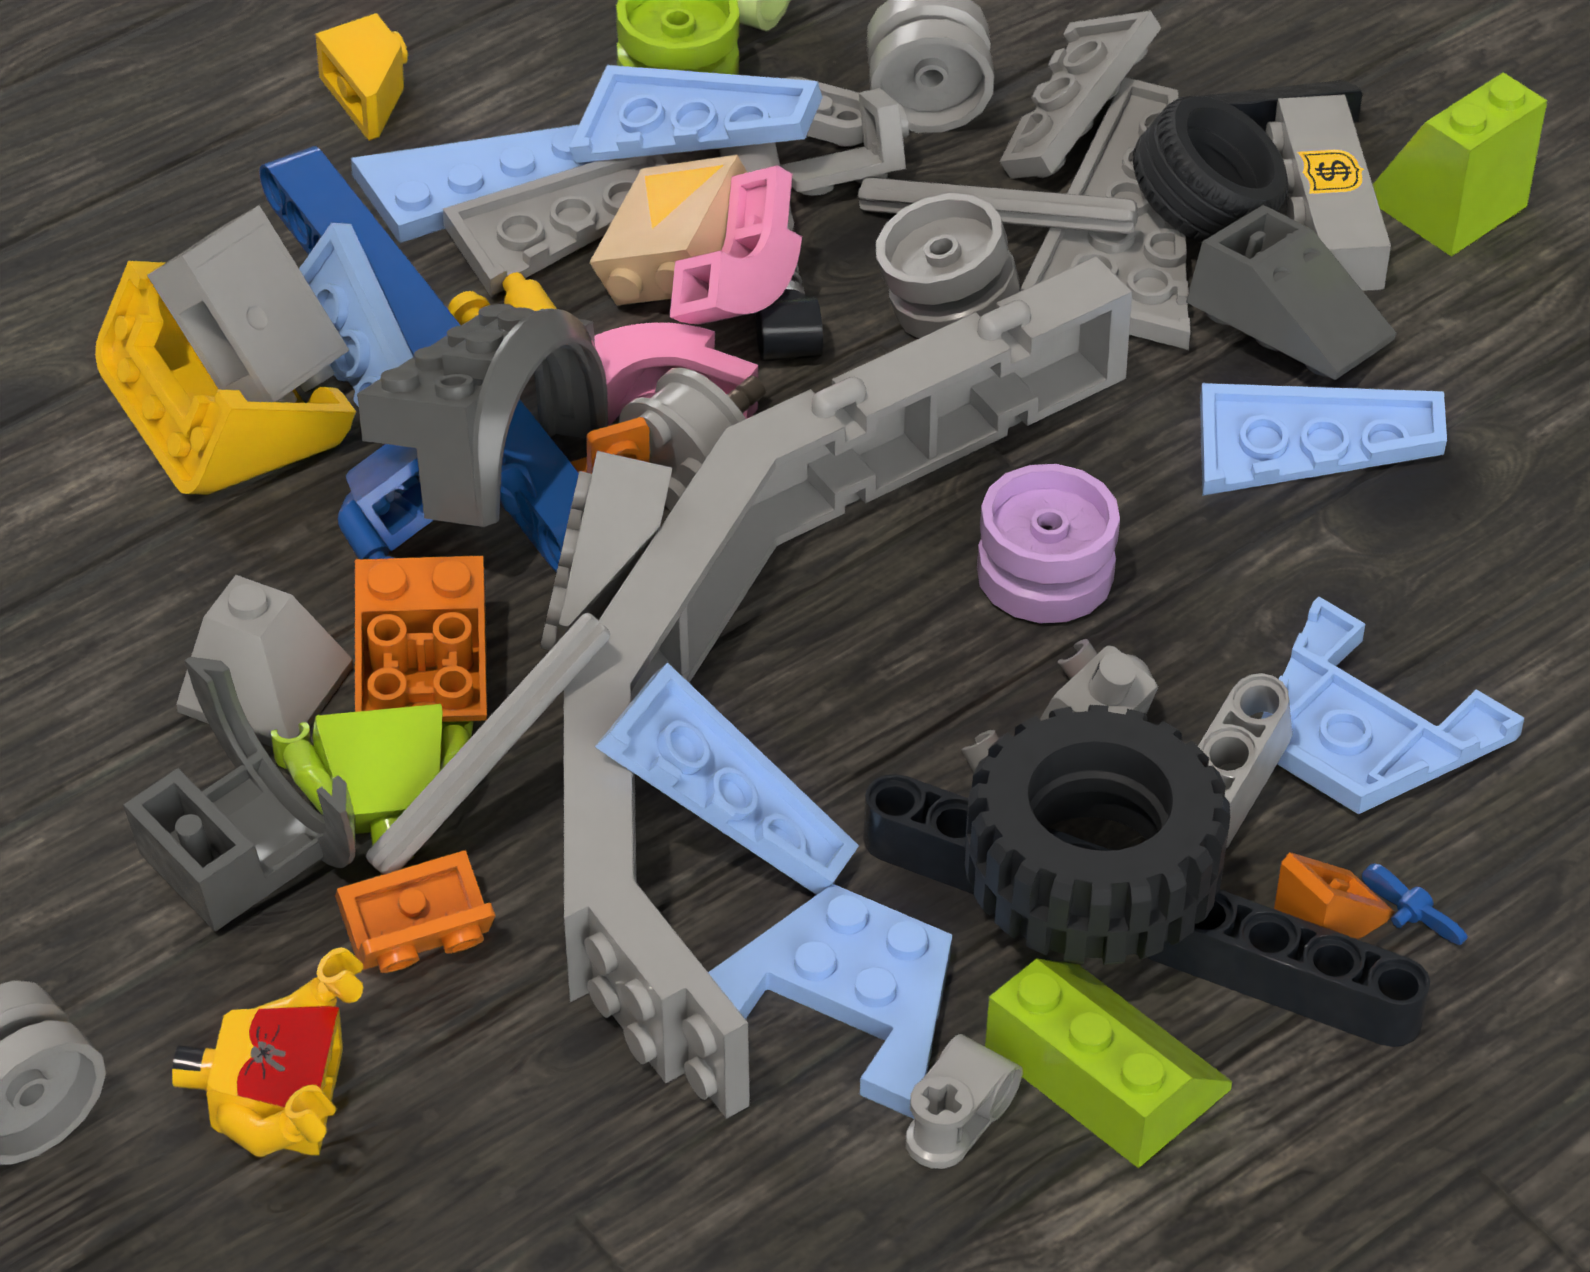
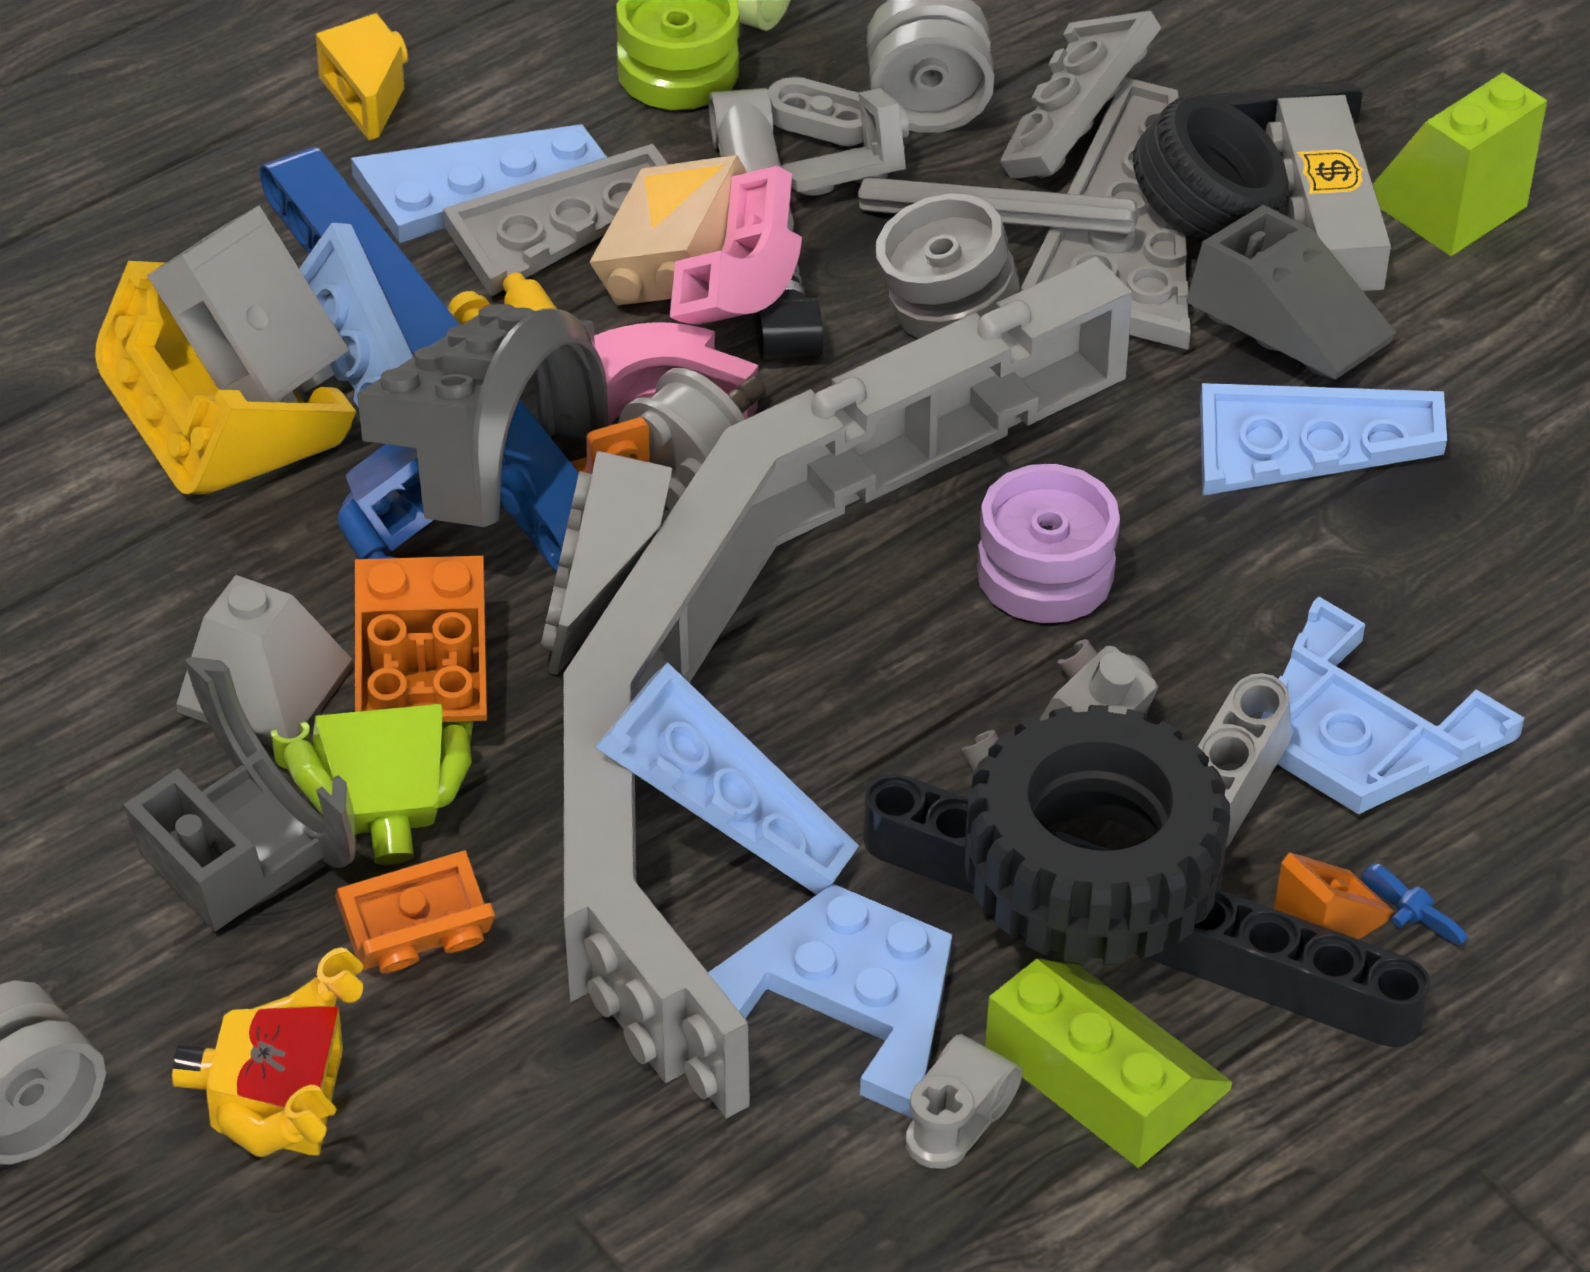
(488, 745): light grey axle -> none
(685, 111): light blue wing -> none

